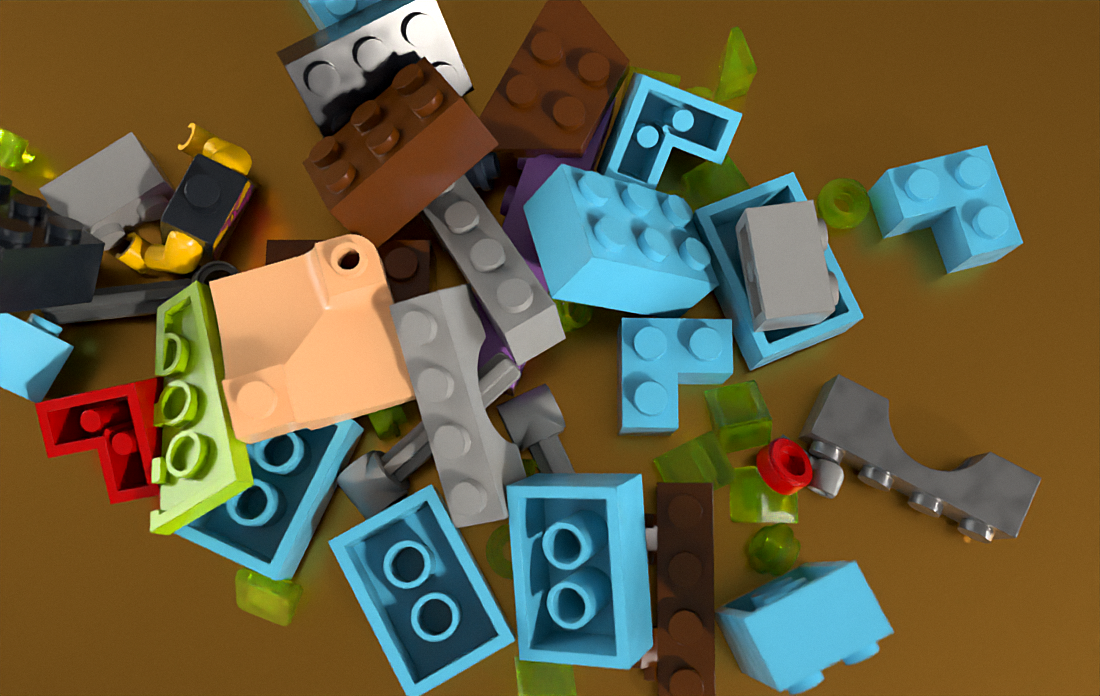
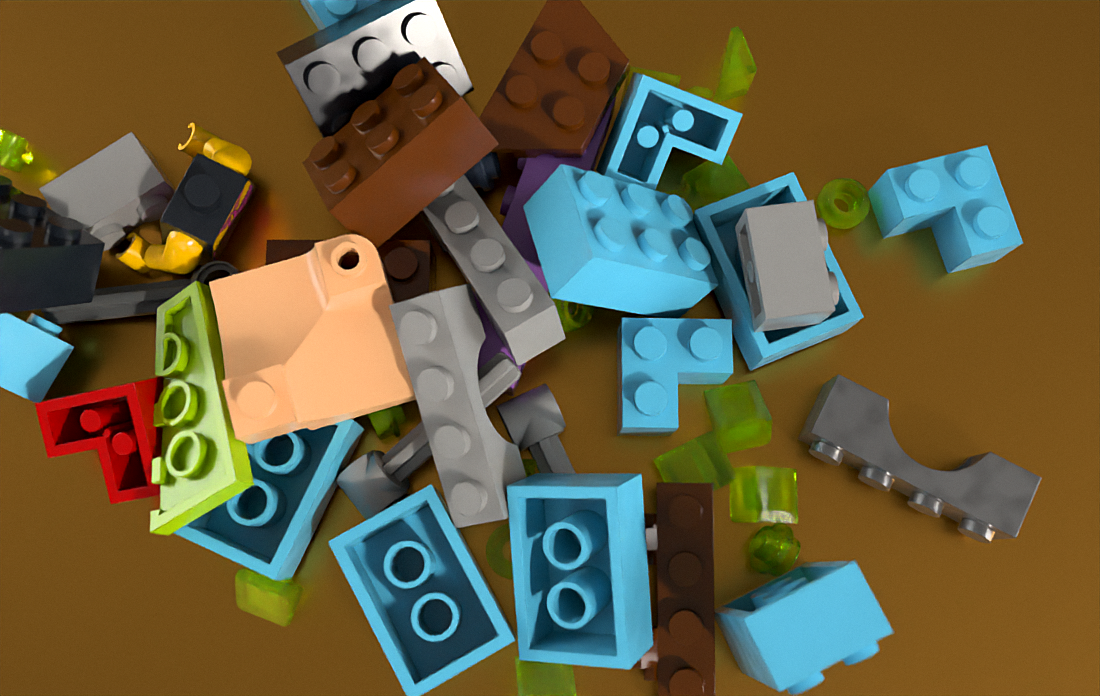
(784, 466): red tile -> none
(826, 476): light grey hand -> none

